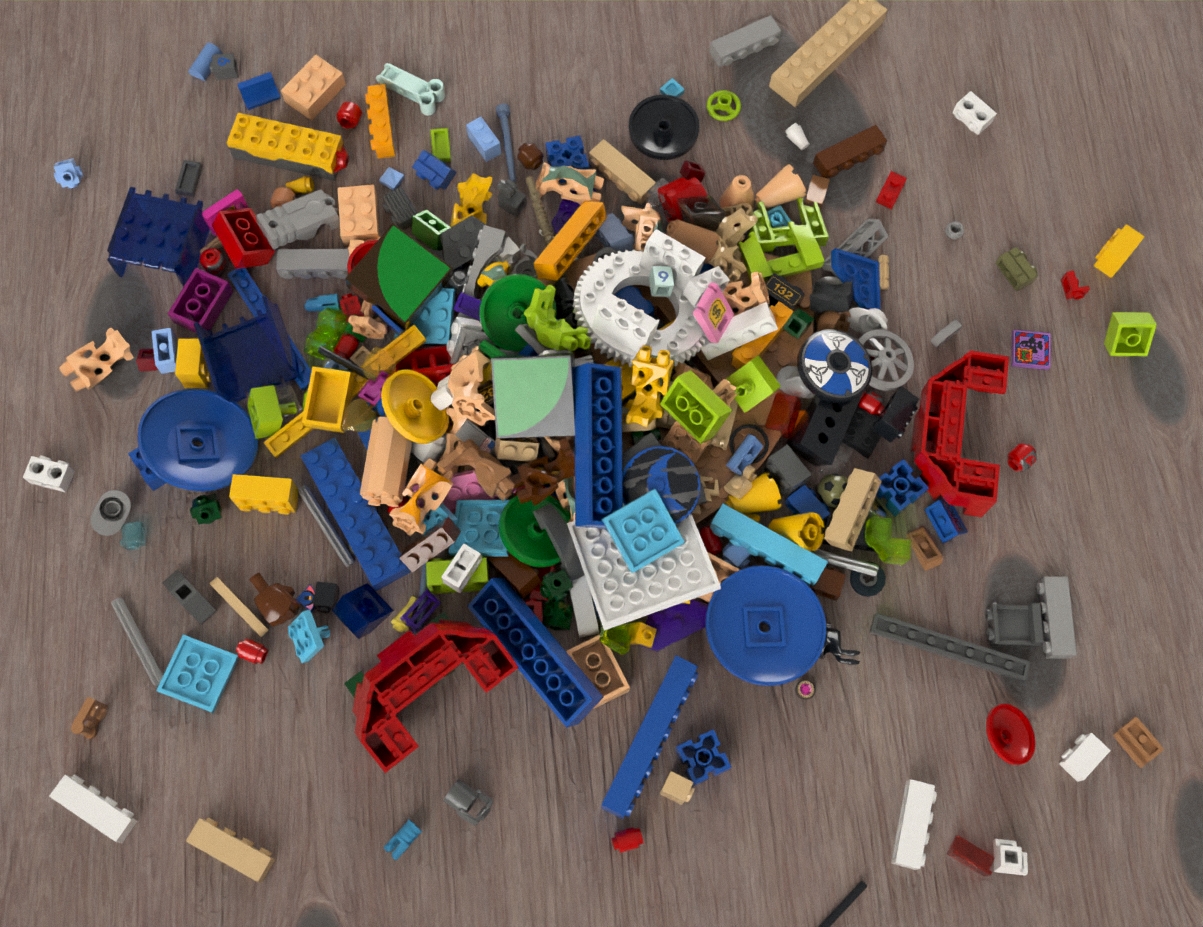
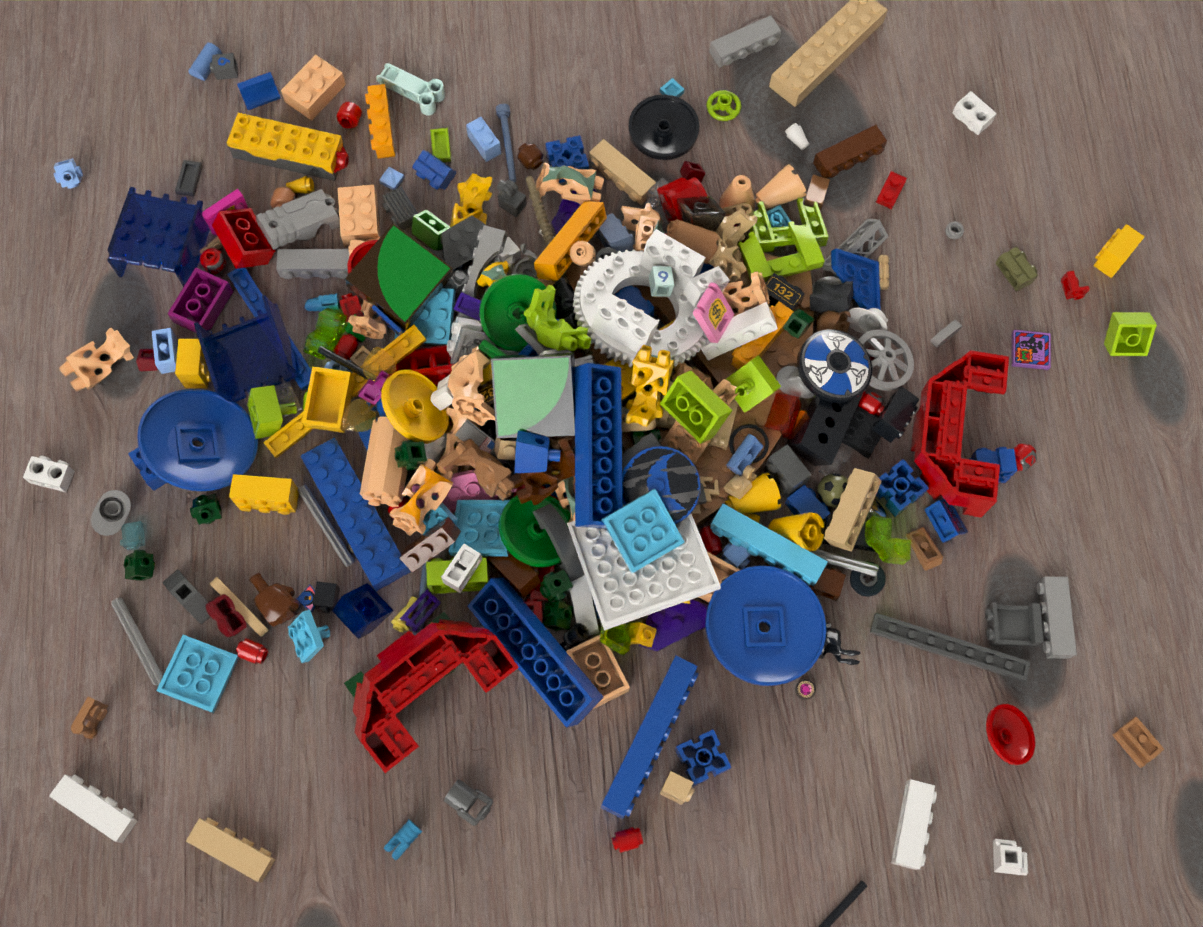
(139, 565): none -> dark green brick
(228, 619): none -> dark red brick
(410, 454): none -> dark green brick
(533, 453): none -> blue torso
(574, 636): none -> black connector
(587, 257): none -> light nougat head
(971, 856): clear red panel -> none
(1001, 456): none -> blue brick
(1084, 756): white brick -> none

